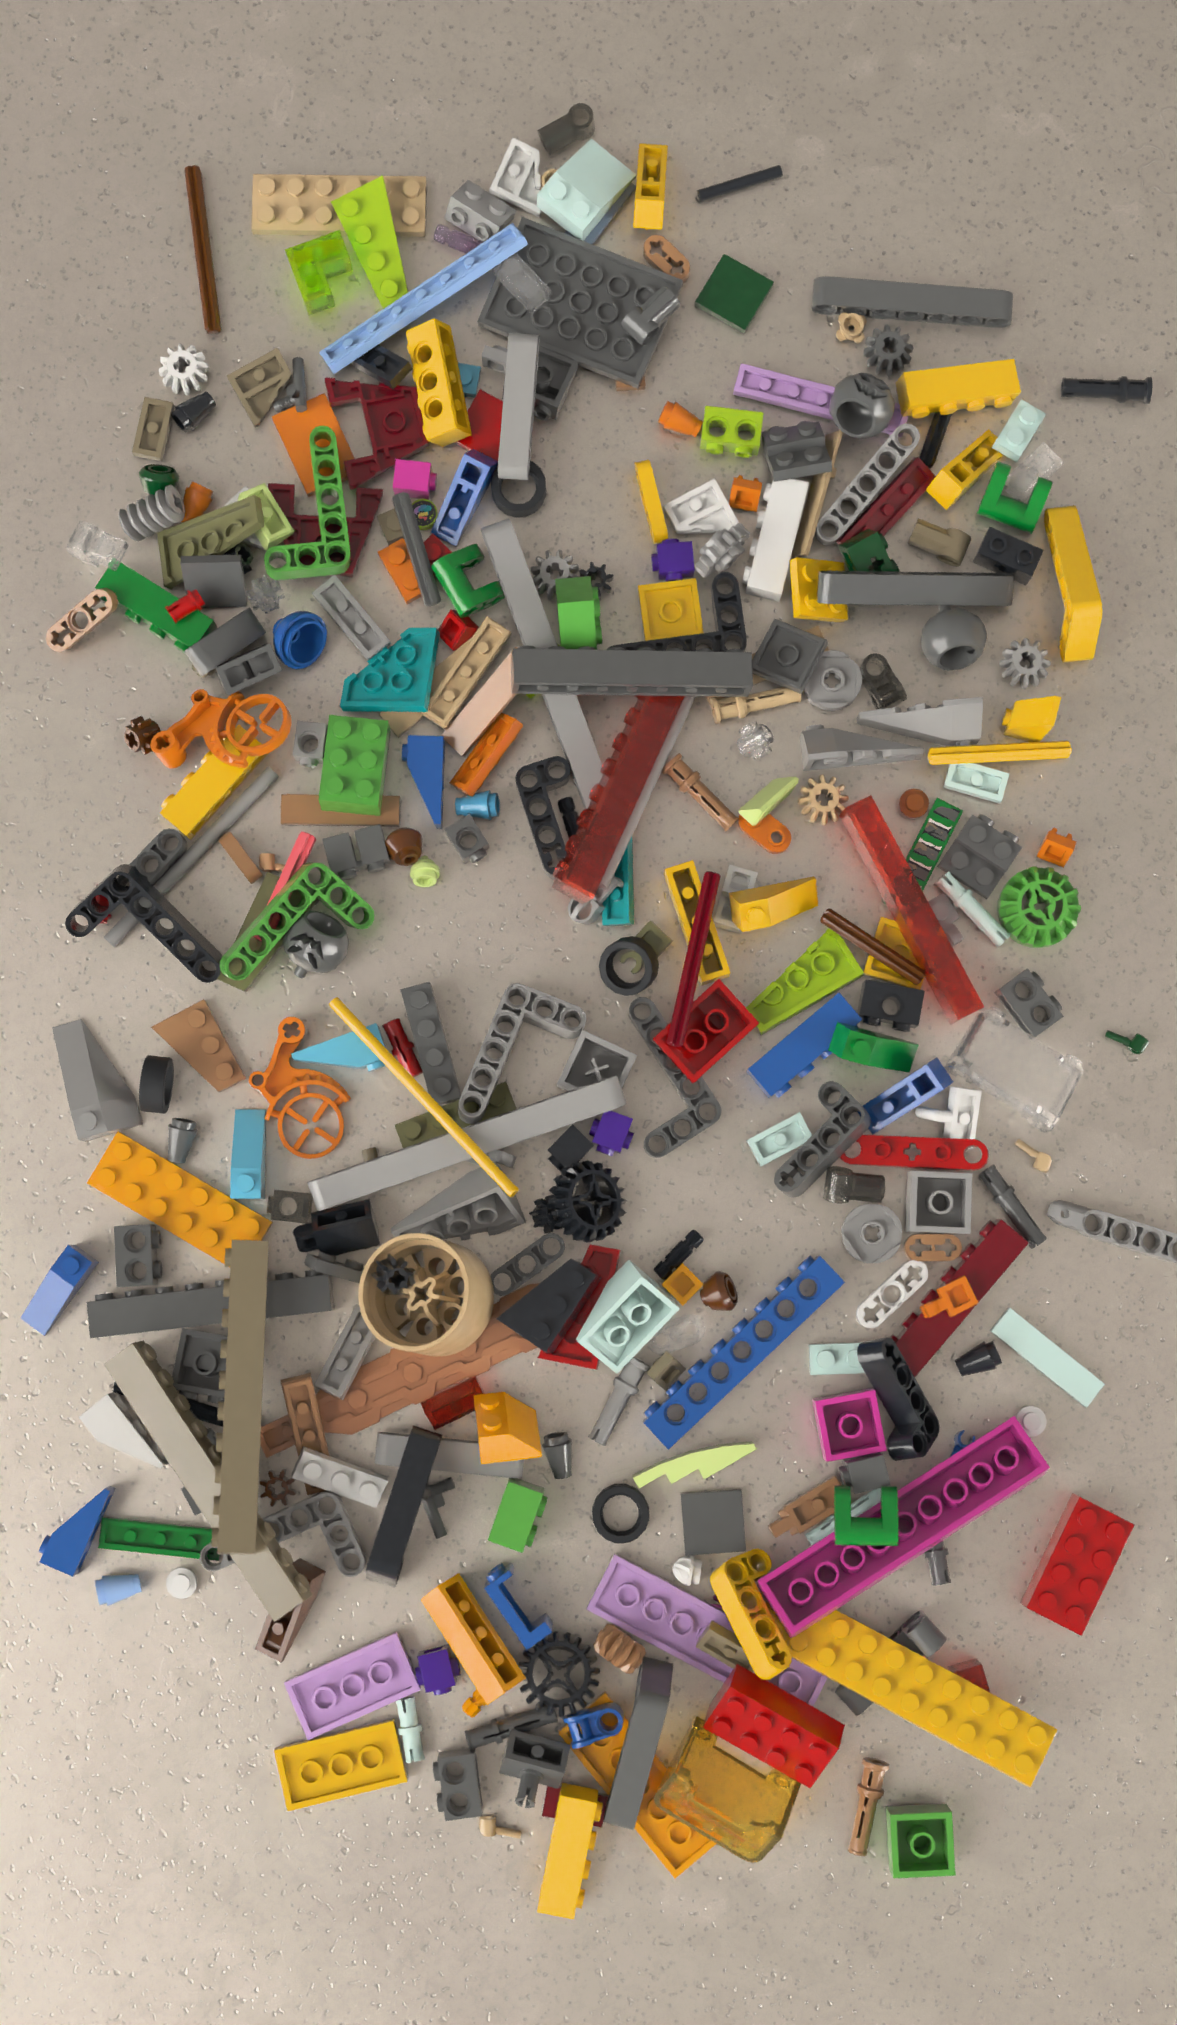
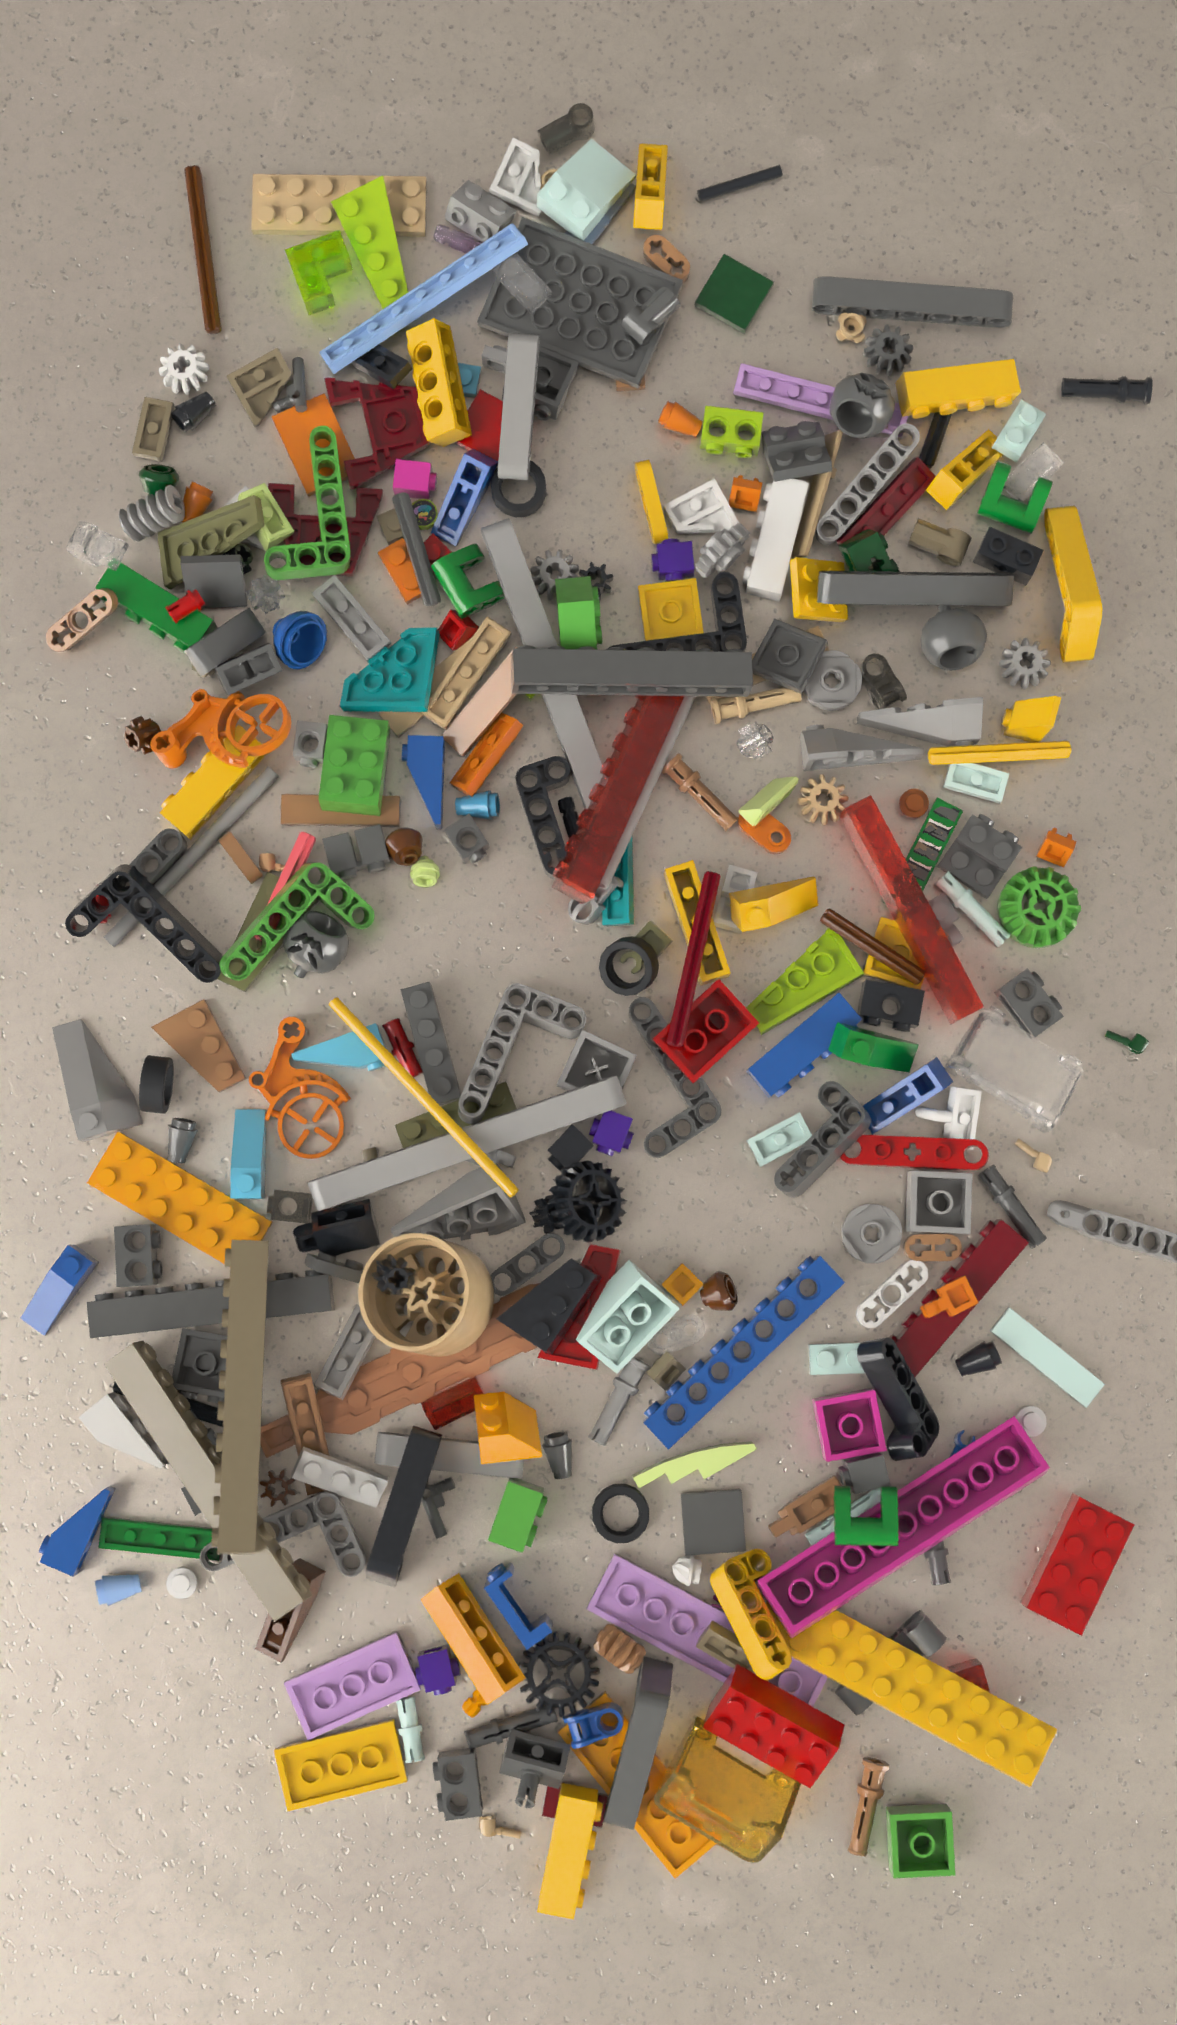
(678, 1254): black axle -> none
(845, 1185): clear smoke piece -> none

